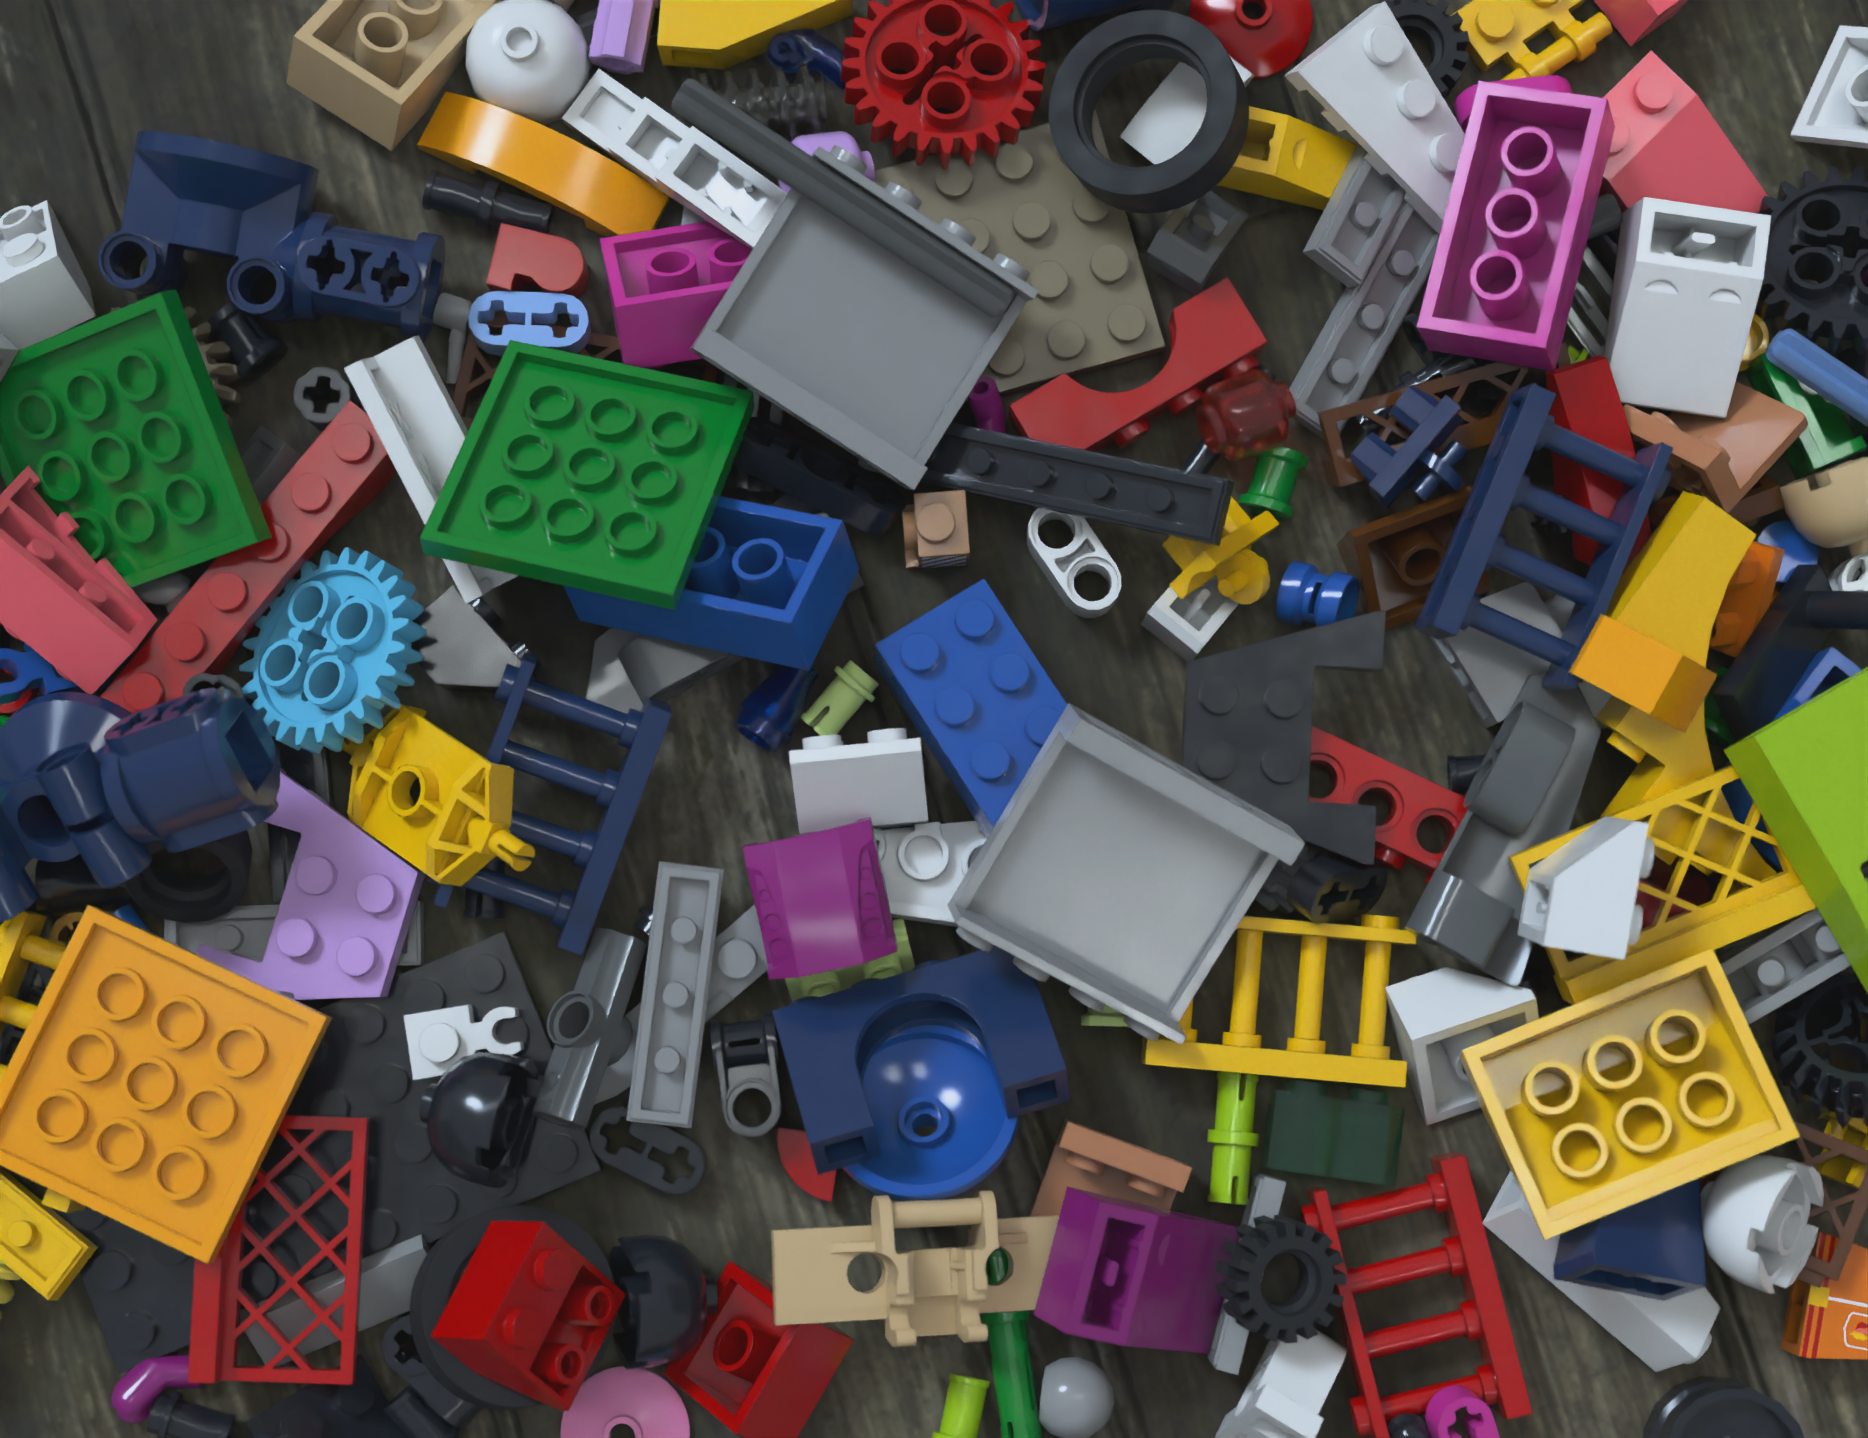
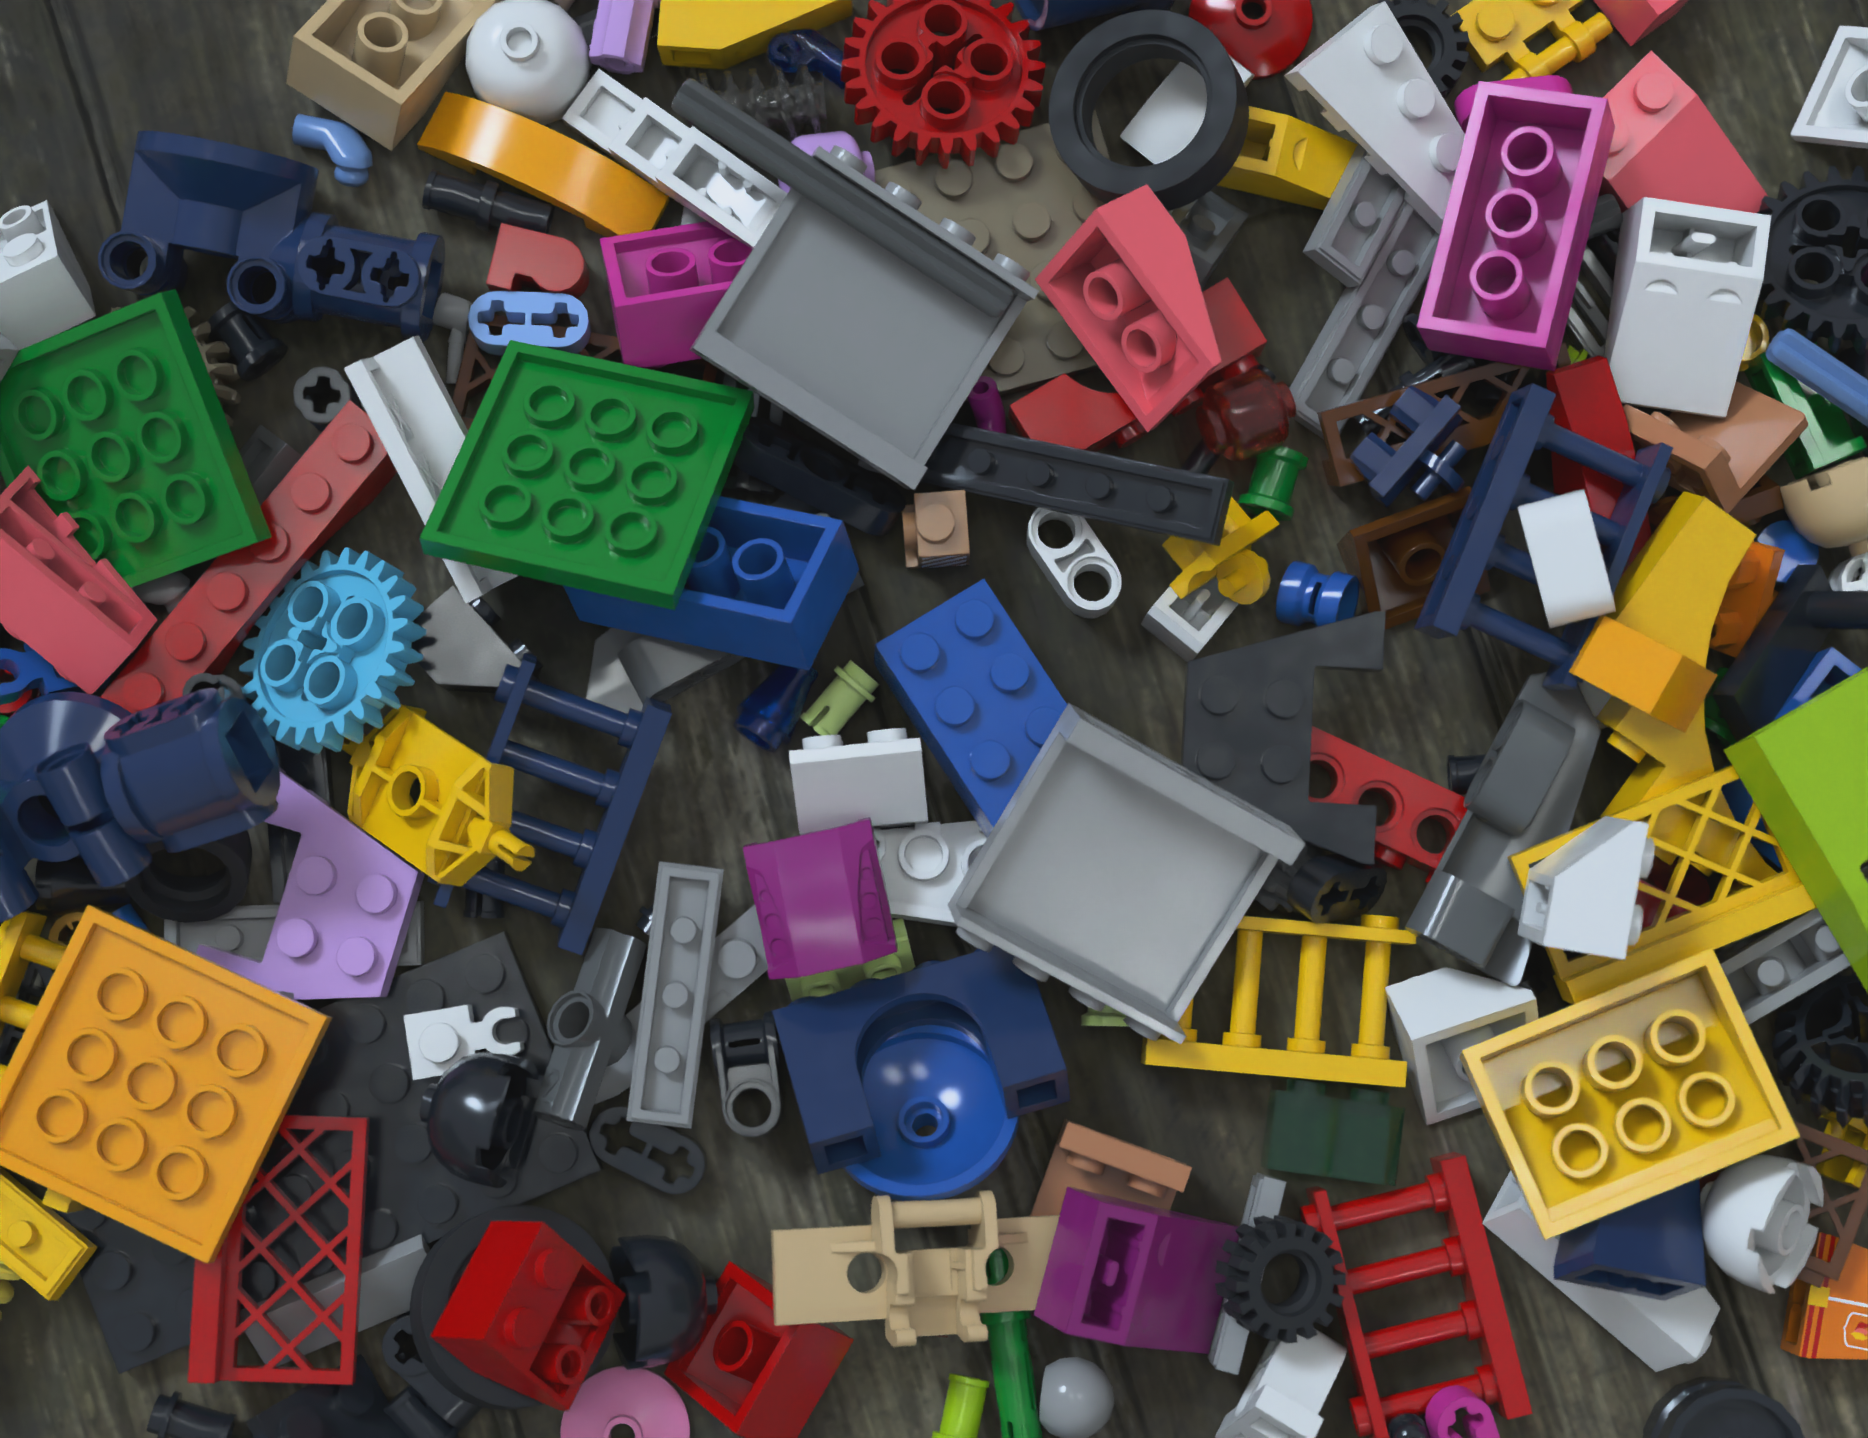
(145, 1382): magenta arm -> none
(342, 144): none -> medium blue arm
(800, 1165): red tile -> none
(1135, 303): none -> coral slope
(1233, 1138): lime pin -> none
(1496, 671): light grey torso -> none
(1566, 558): none -> white beam

